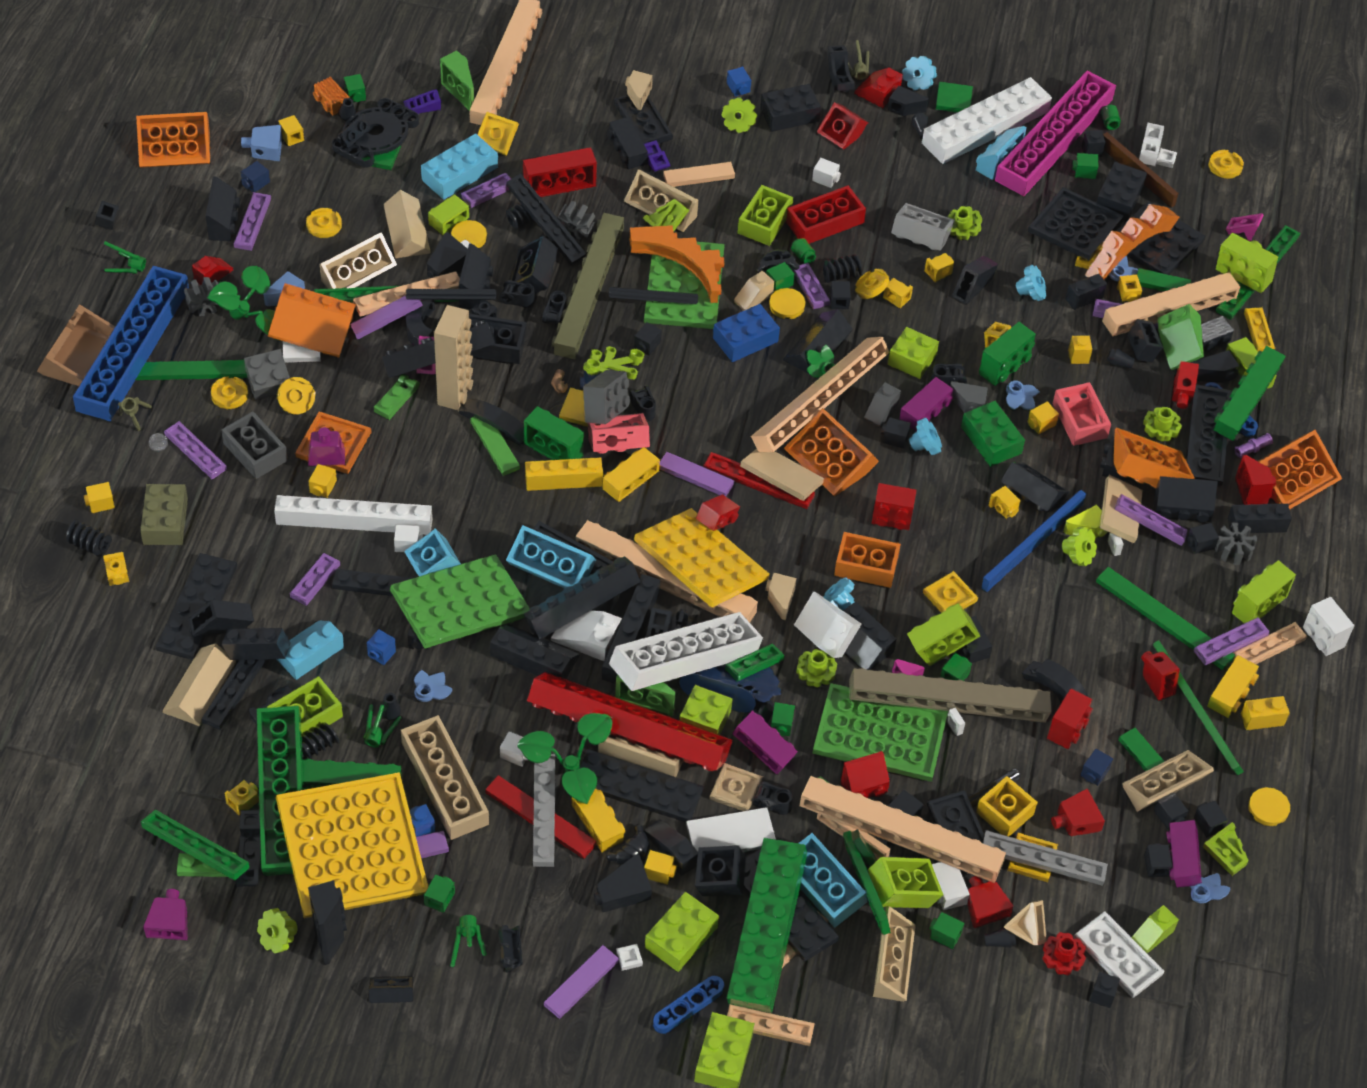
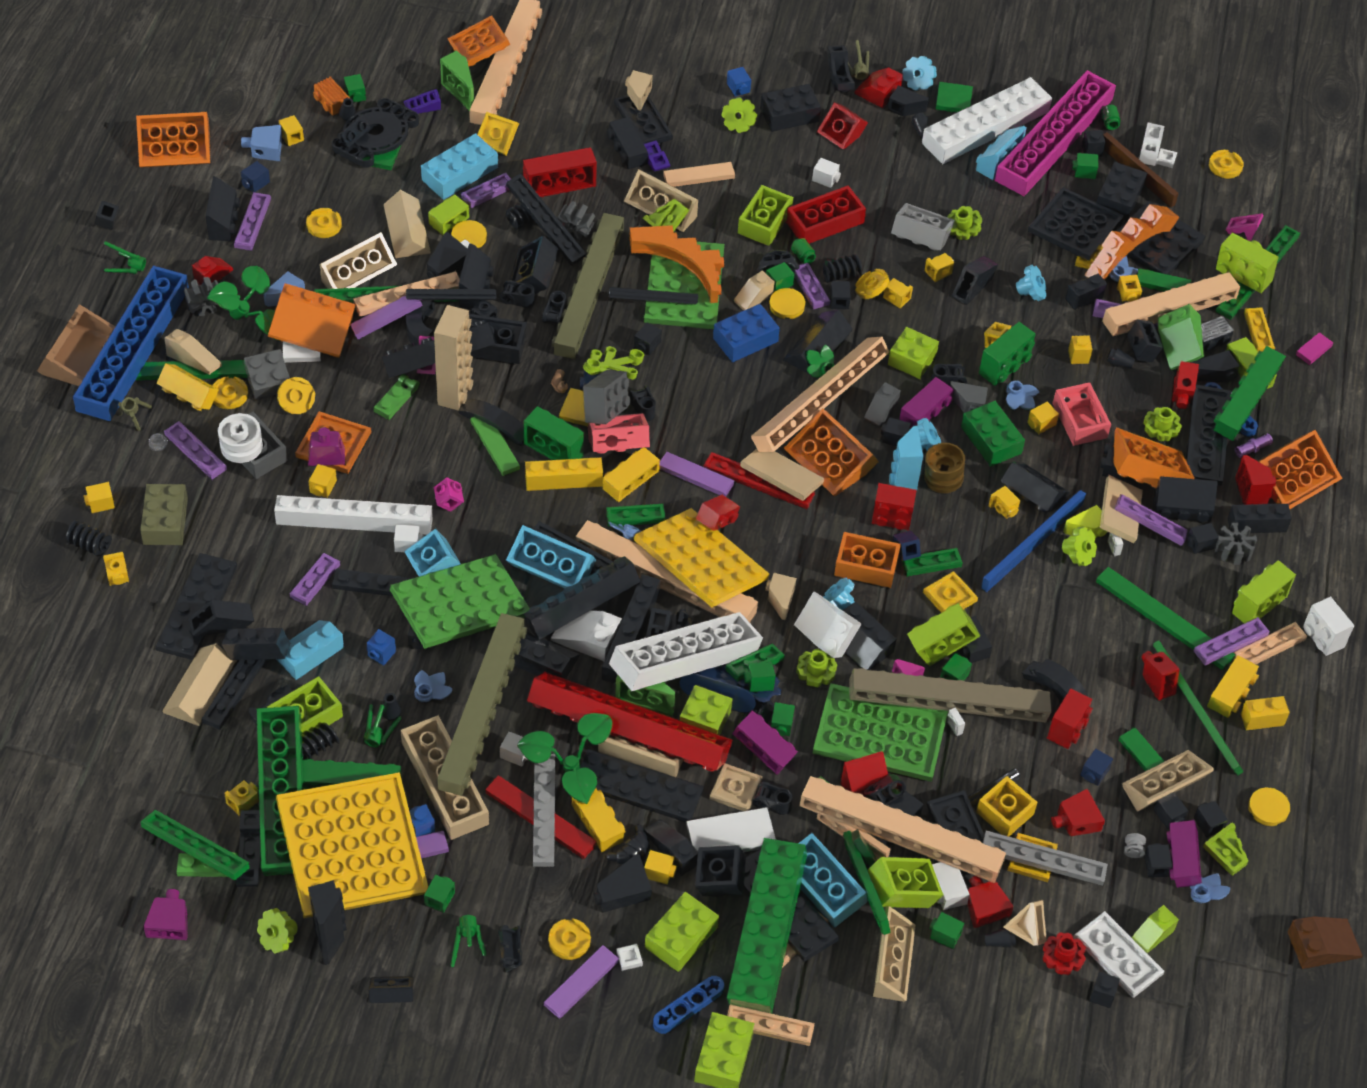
(187, 387): none -> yellow brick
(189, 351): none -> tan slope
(240, 438): none -> white wheel
(448, 494): none -> dark pink brick
(479, 41): none -> orange plate
(481, 705): none -> olive brick
(569, 939): none -> yellow tile
(628, 530): none -> medium blue plate
(636, 514): none -> green tile
(760, 677): none -> green brick
(883, 790): none -> black piece
(907, 461): none -> medium azure slope
(909, 545): none -> dark blue brick
(932, 562): none -> green tile
(944, 467): none -> pearl gold wheel
(1135, 845): none -> light grey wheel
(1314, 348): none -> dark pink tile
(1323, 941): none -> reddish brown slope

